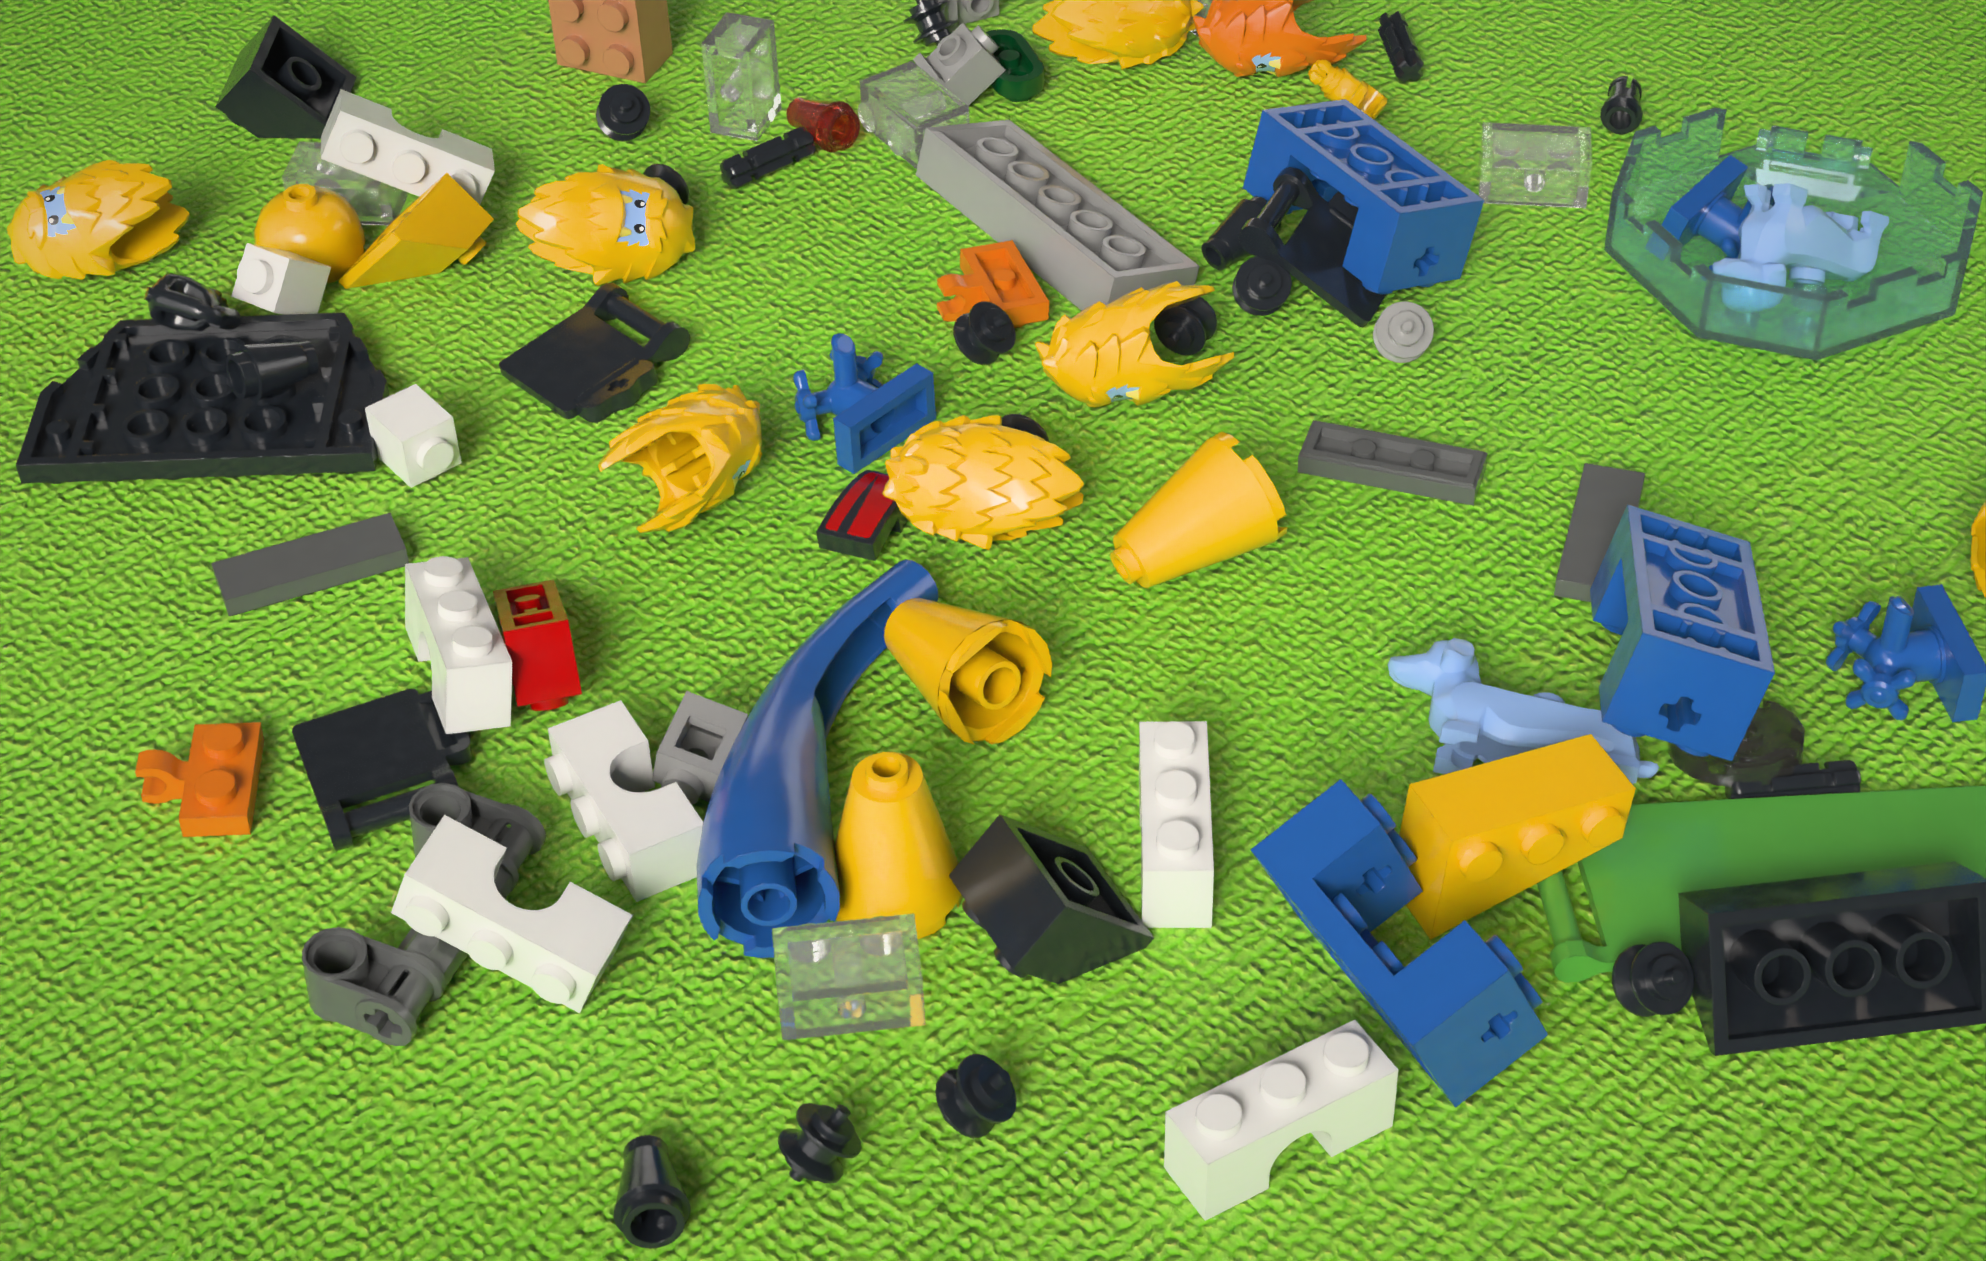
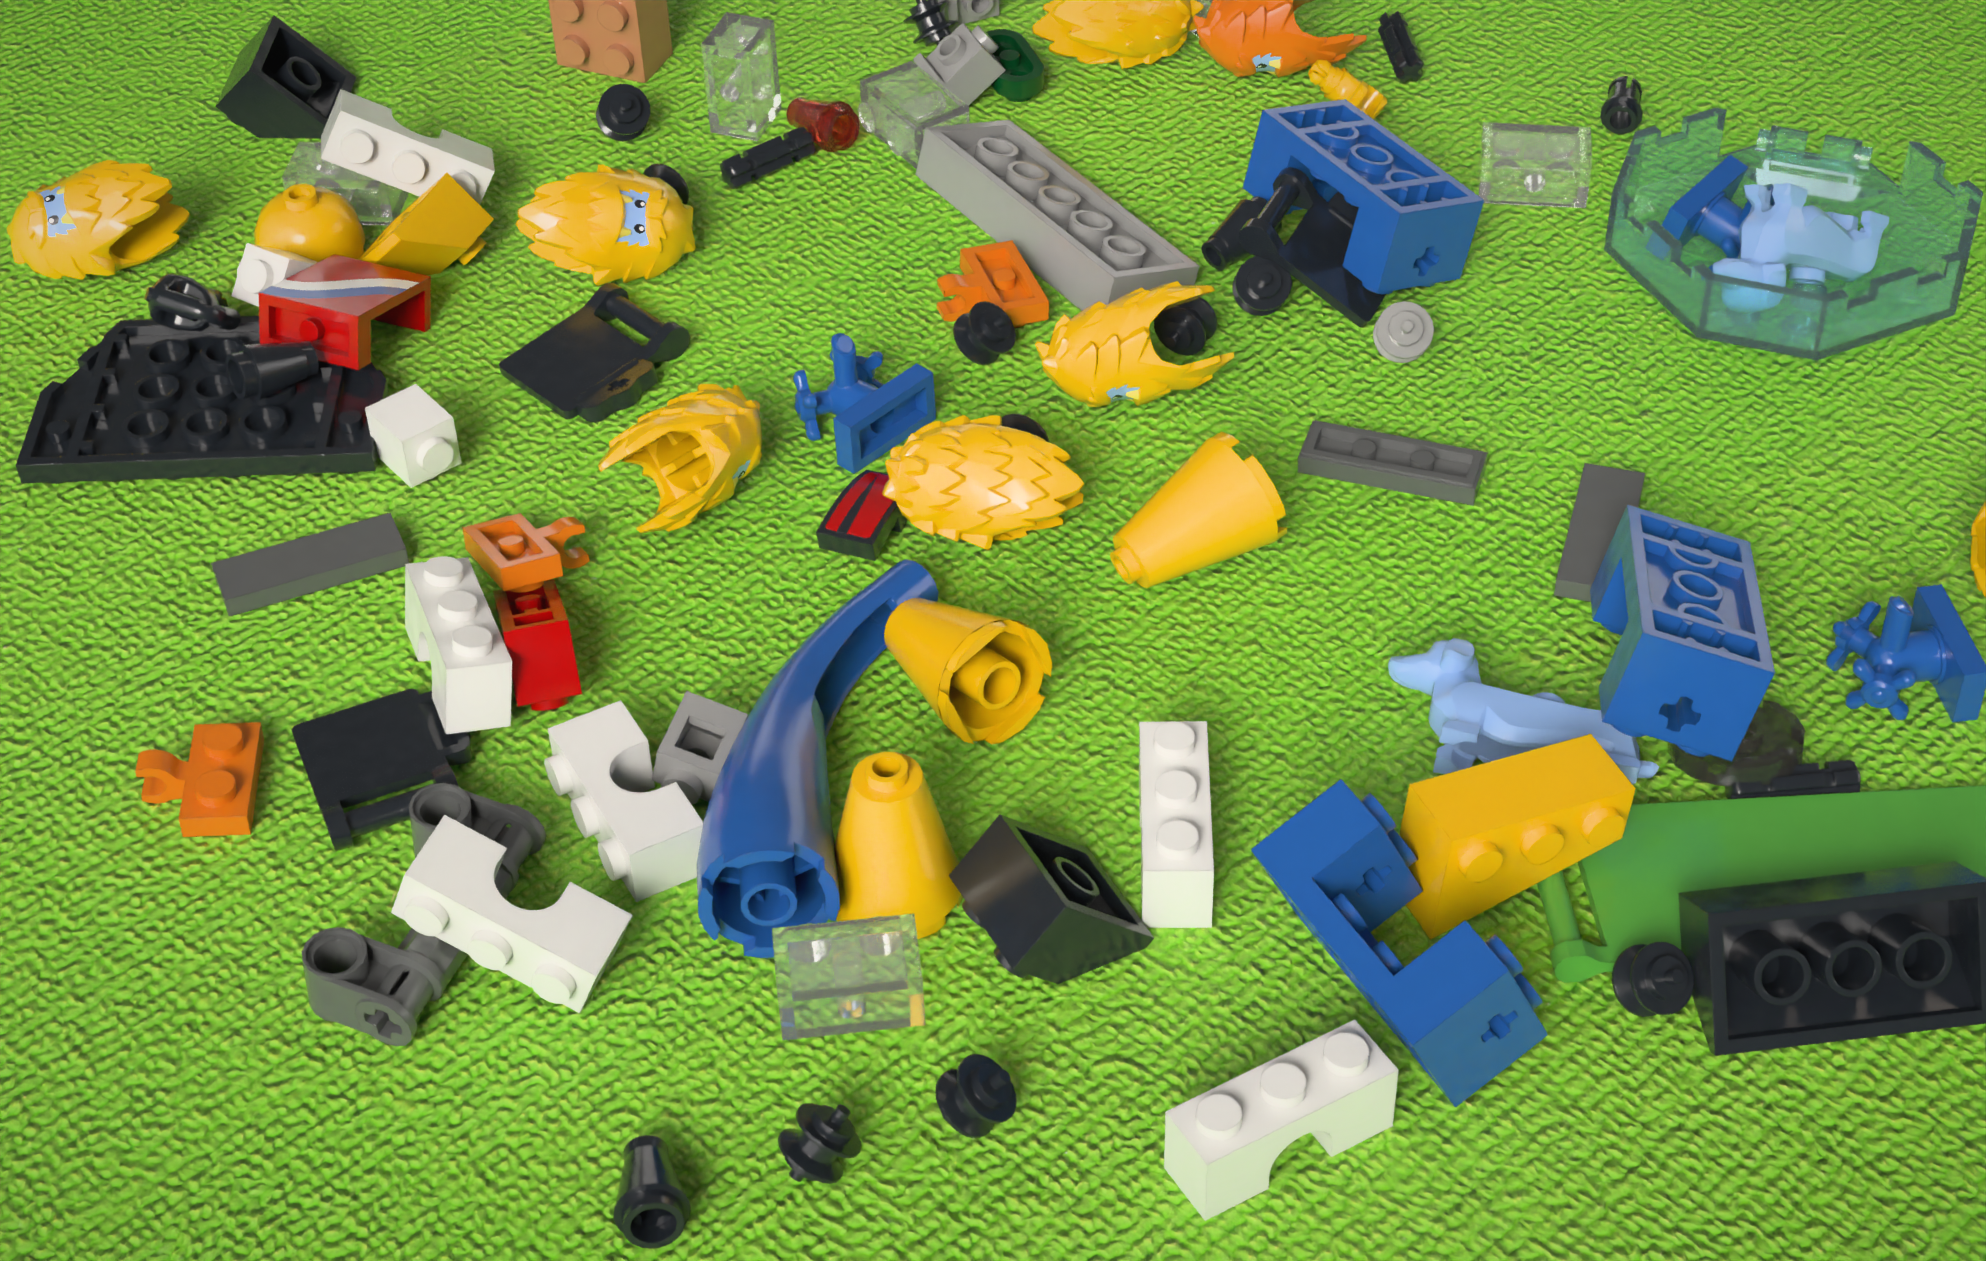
(335, 305): none -> red panel
(520, 554): none -> orange plate

